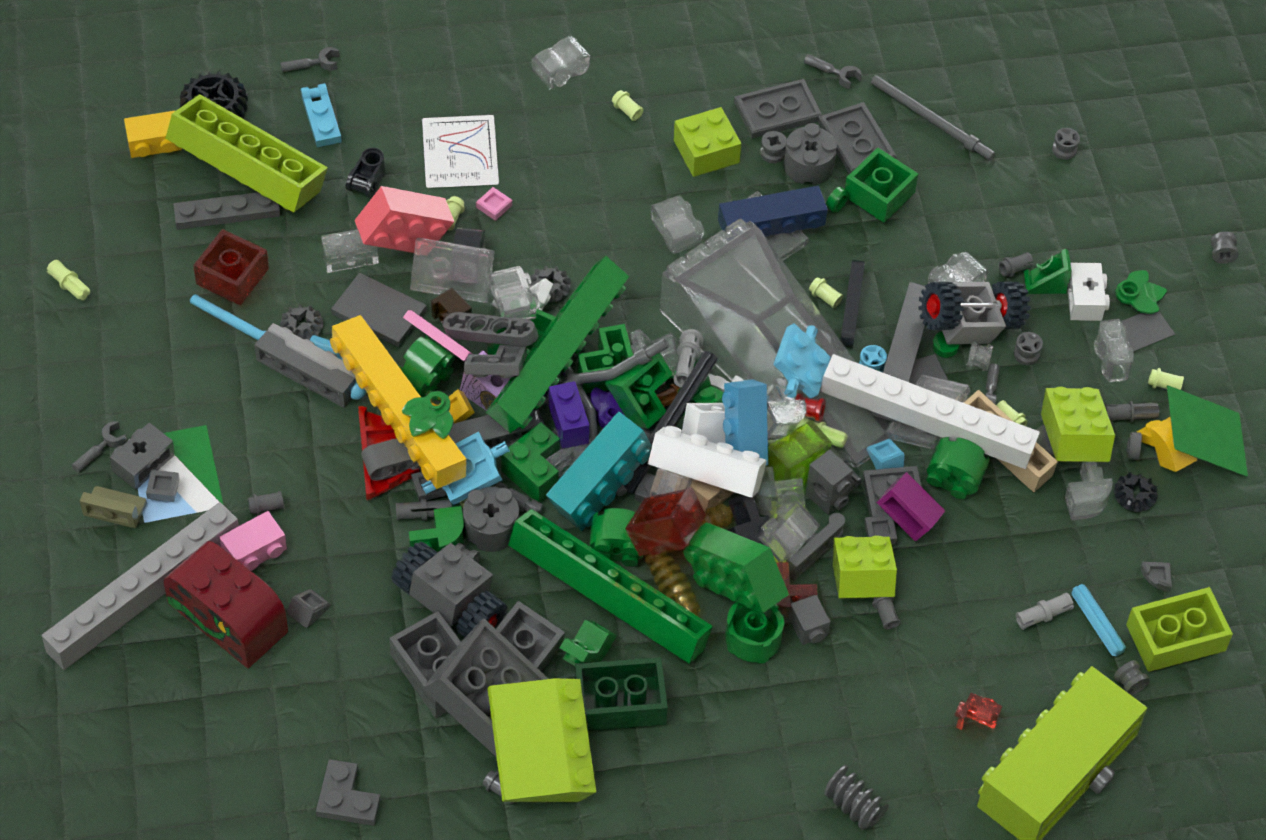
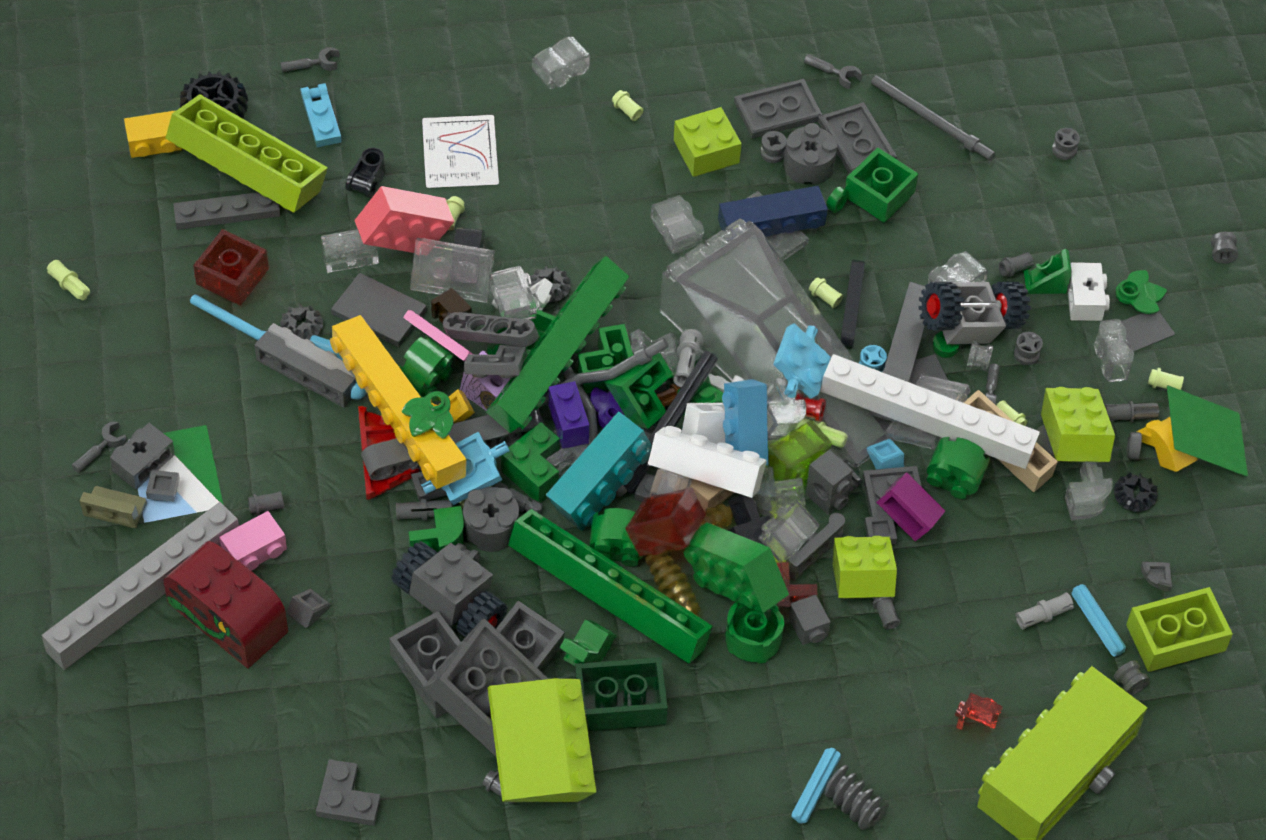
(494, 203): bright pink tile -> none
(816, 785): none -> medium azure axle

